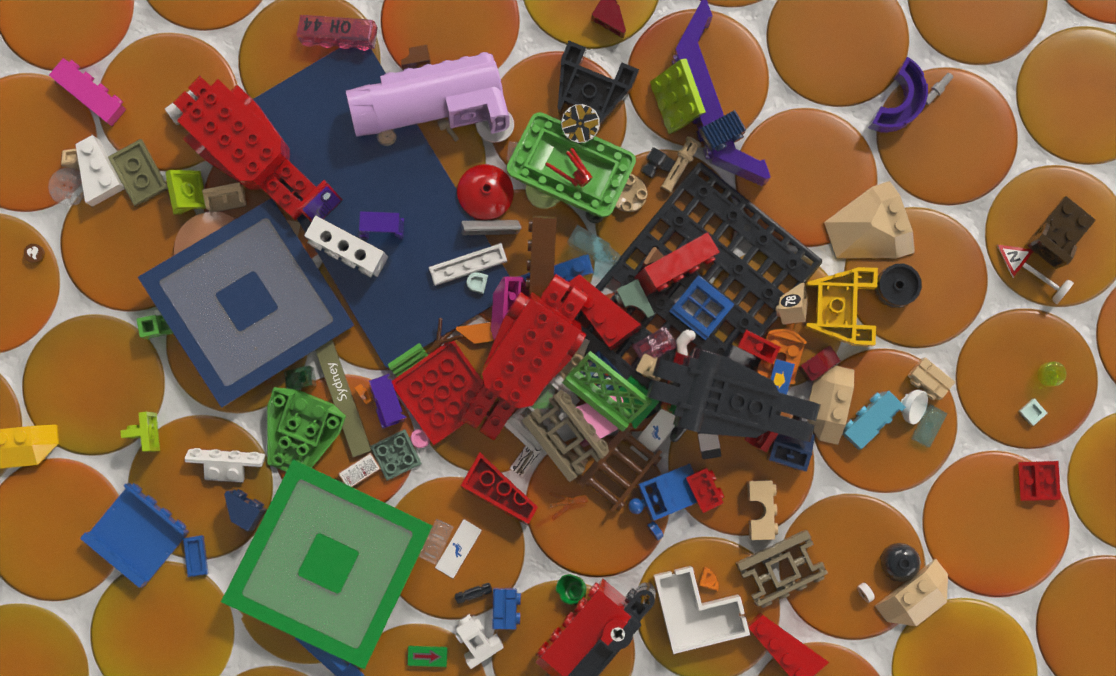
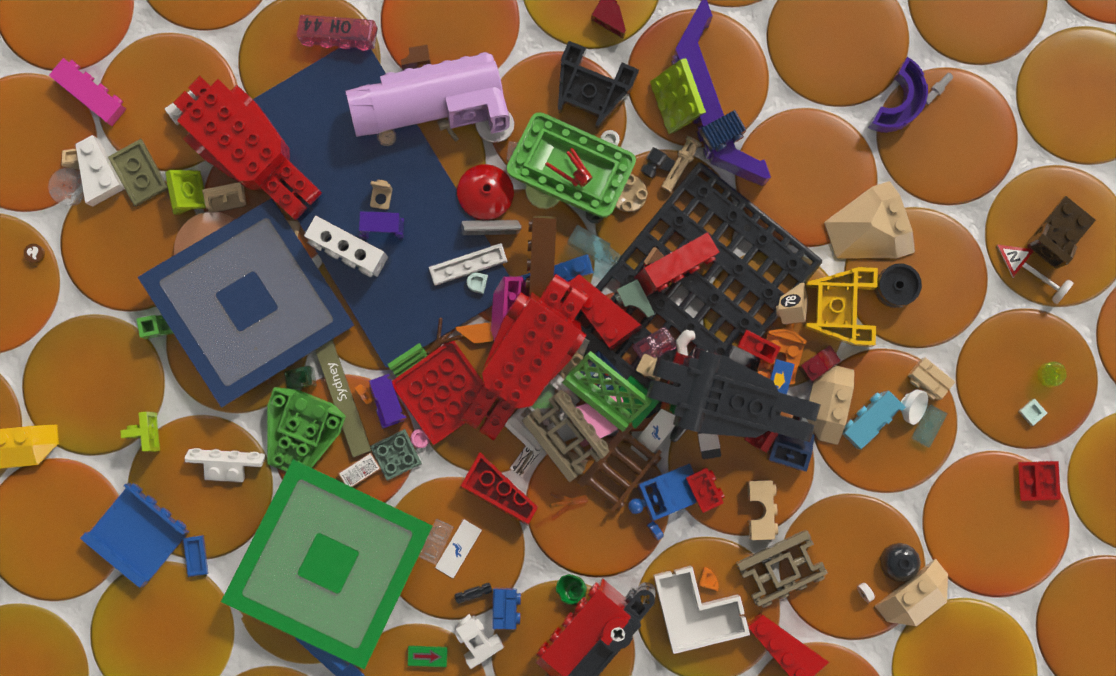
(244, 511): dark blue slope -> none
(319, 202): slope -> none
(381, 187): none -> tan bracket
(580, 123): tile -> none
(611, 136): none -> white tile
(701, 307): blue piece -> none

